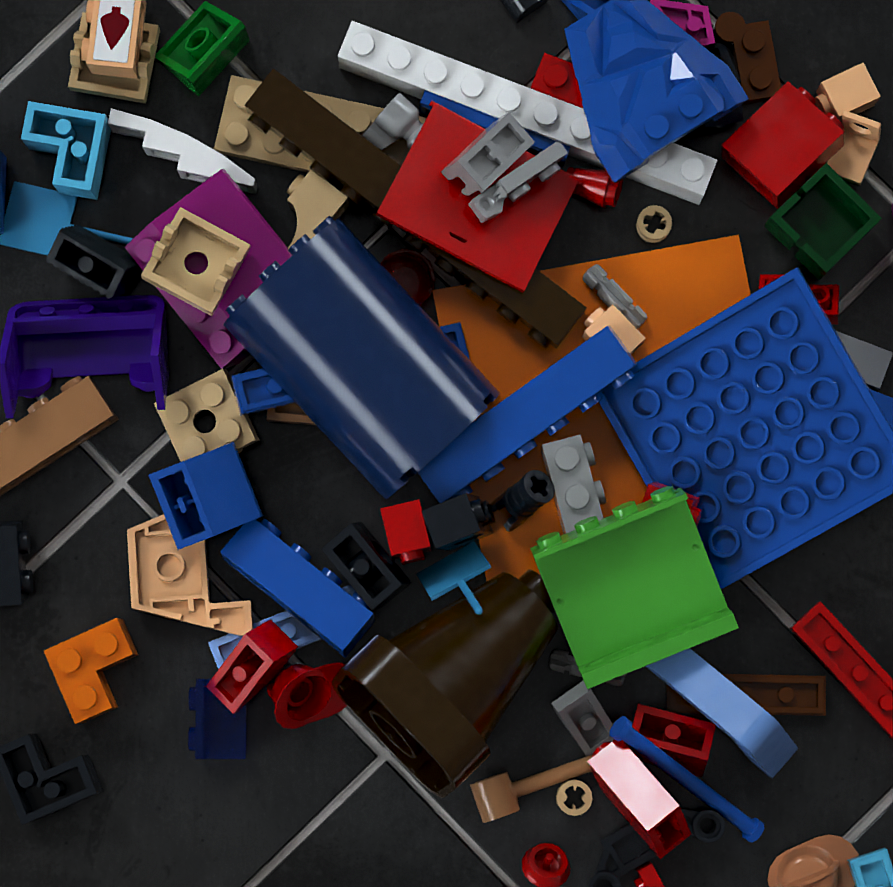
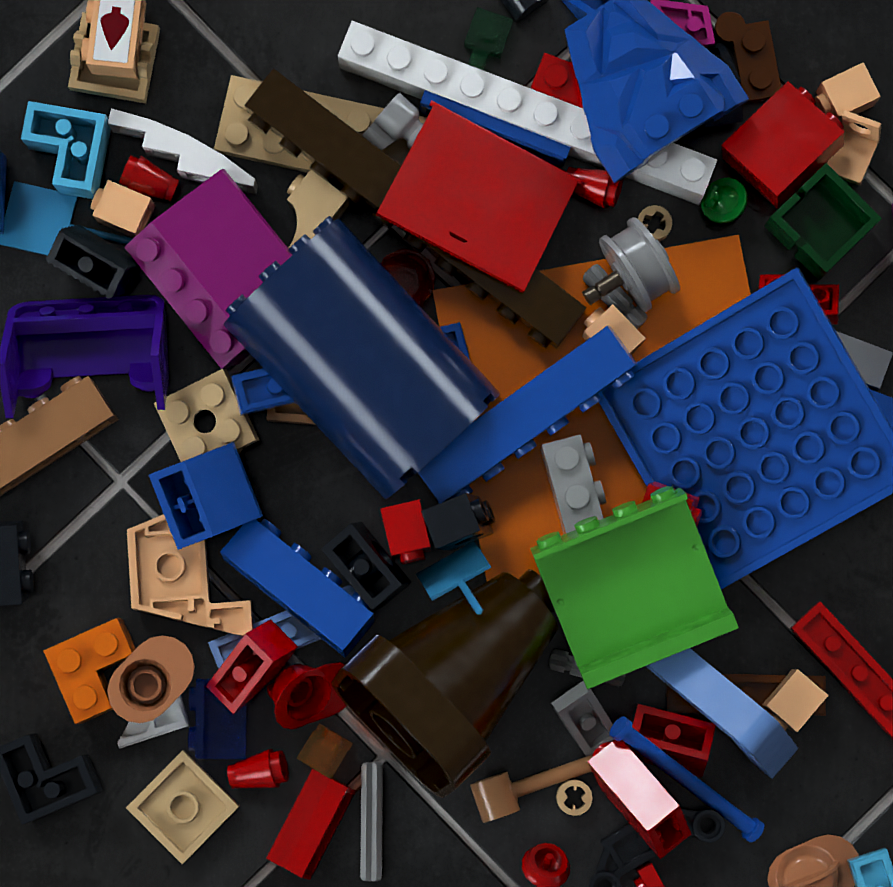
(122, 209): none -> light nougat brick
(148, 179): none -> red cone
(151, 679): none -> nougat piece
(171, 720): none -> white tile
(183, 807): none -> tan plate
(189, 235): tan piece -> none
(203, 47): green slope -> none
(259, 771): none -> red cone
(310, 824): none -> red piece
(325, 751): none -> clear orange brick
(371, 821): none -> light grey axle
(487, 36): none -> clear green plate
(489, 155): light grey hinge -> none
(515, 184): light grey hinge -> none
(524, 498): black hinge -> none
(637, 265): none -> light grey wheel
(724, 200): none -> green hat
(794, 700): none -> light nougat brick

